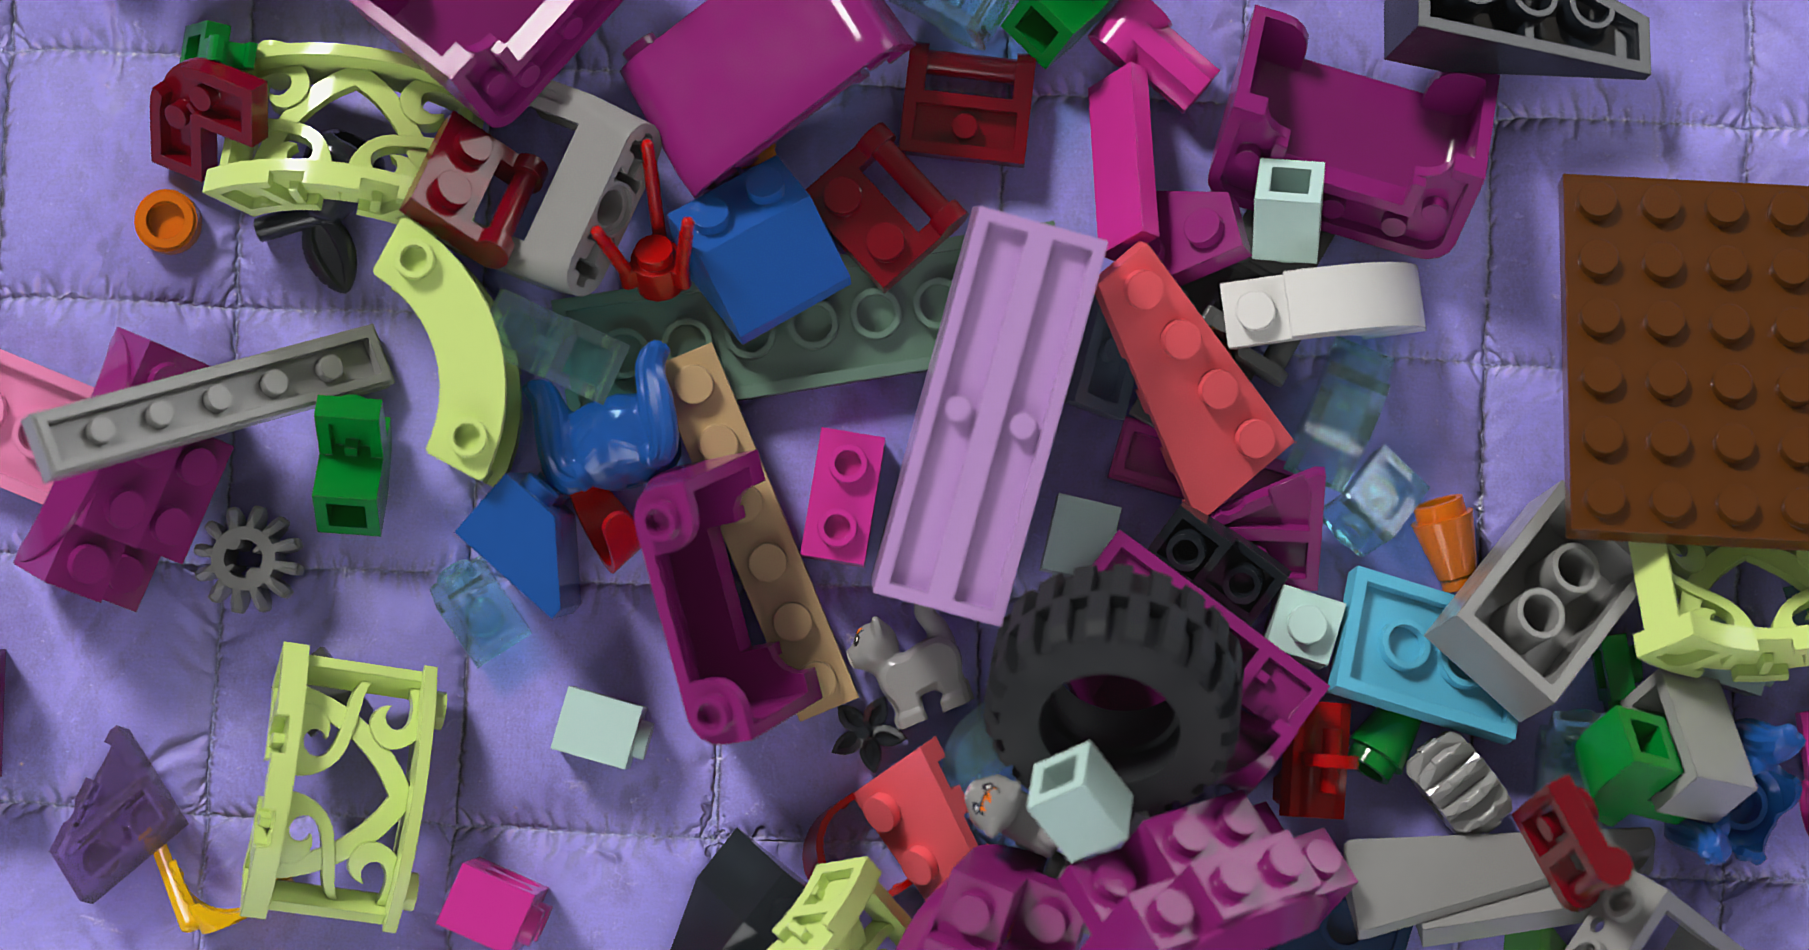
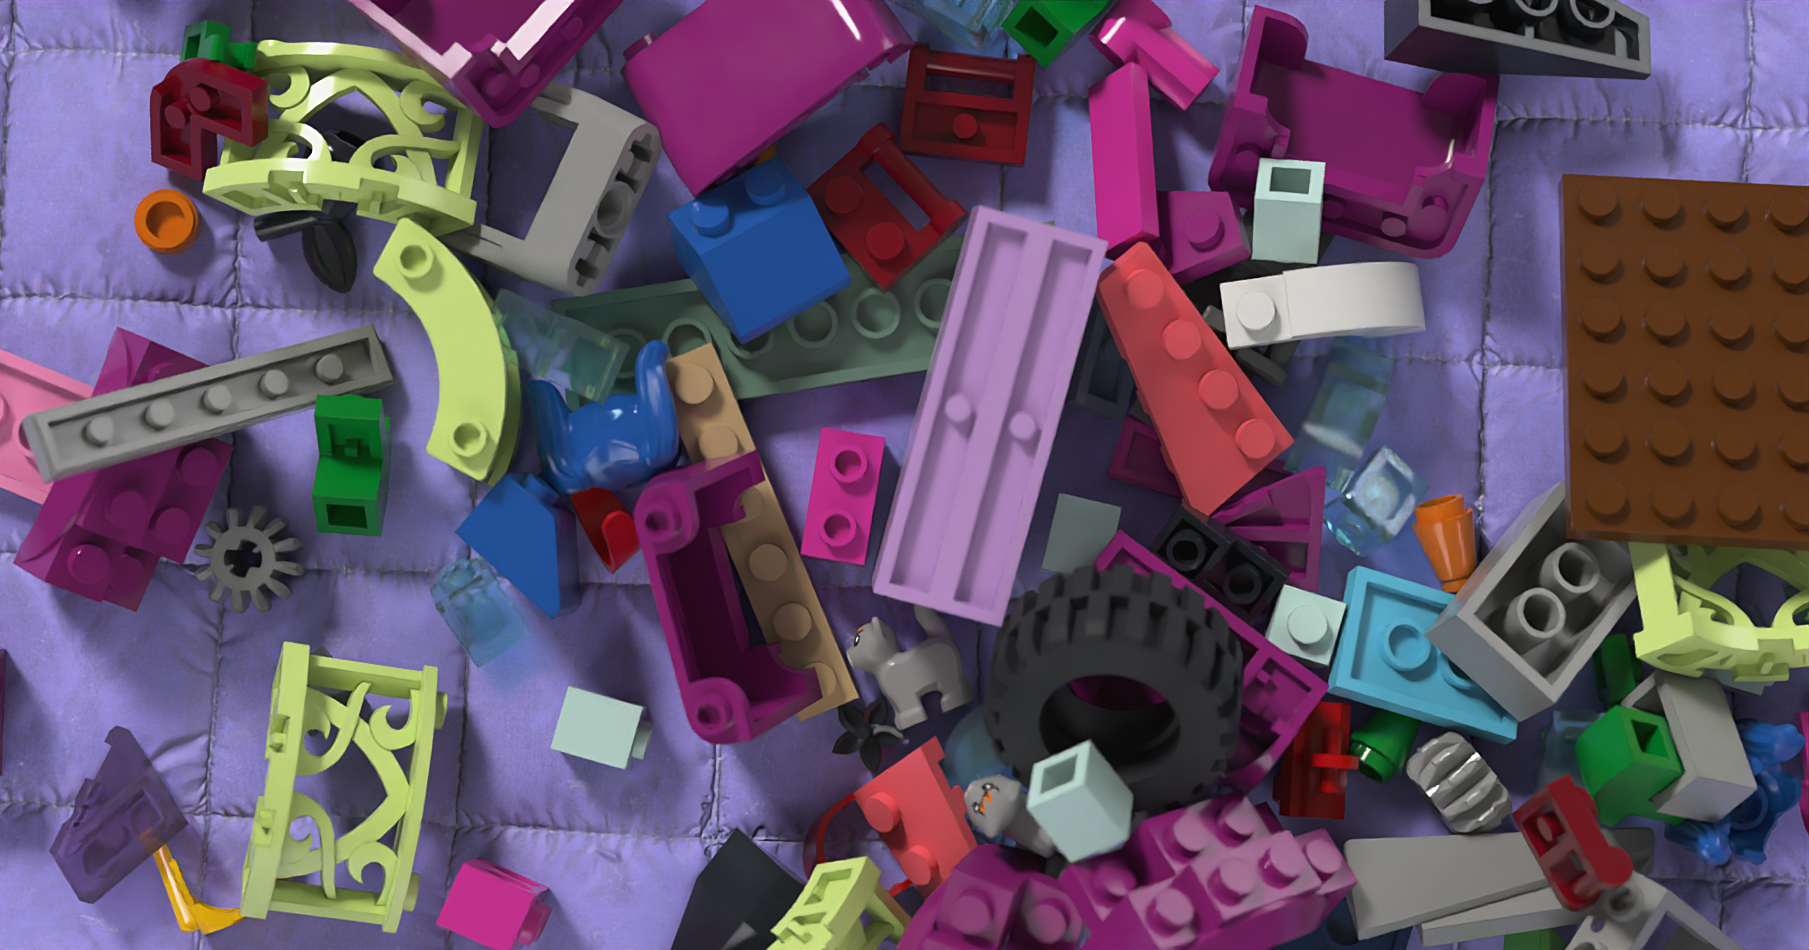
(455, 180): dark red plate -> none
(656, 264): red plant -> none

